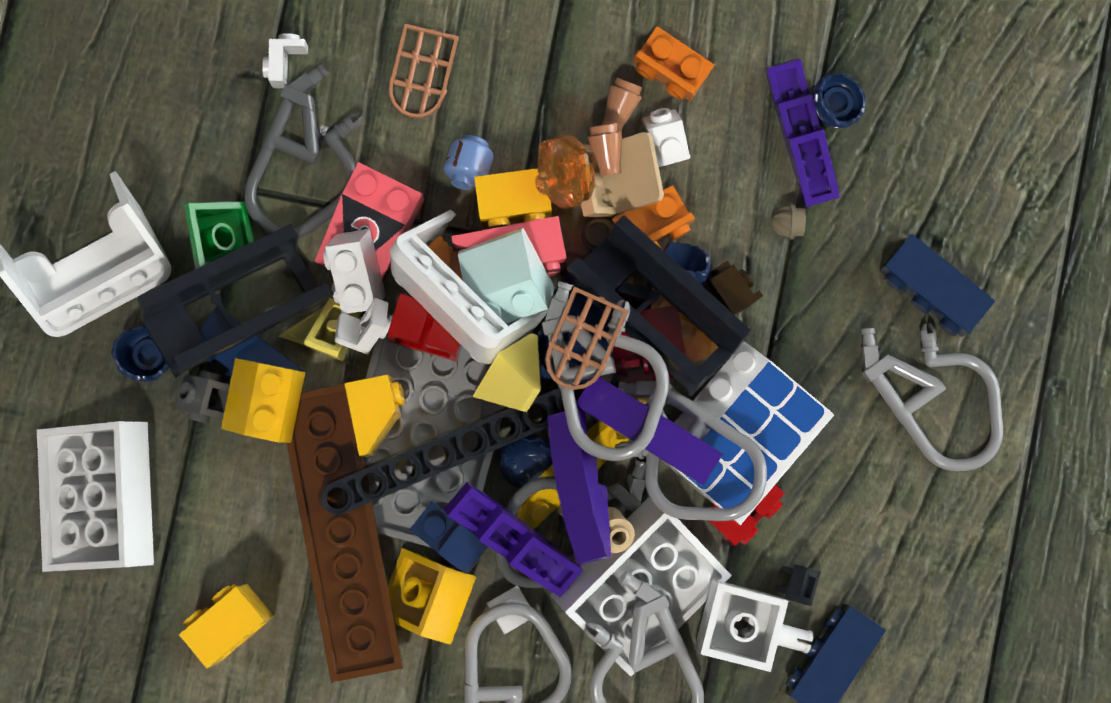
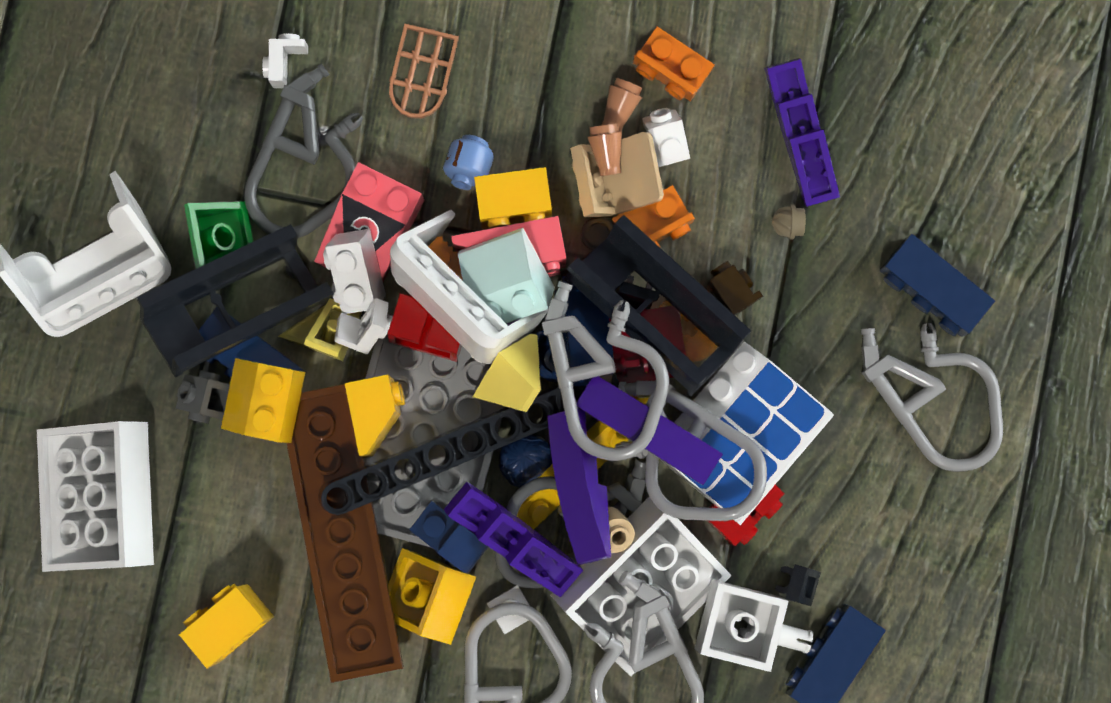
(138, 355): dark blue hair -> none
(564, 172): clear orange plate -> none
(598, 334): nougat window -> none
(691, 259): dark blue hair -> none
(838, 100): dark blue hair -> none

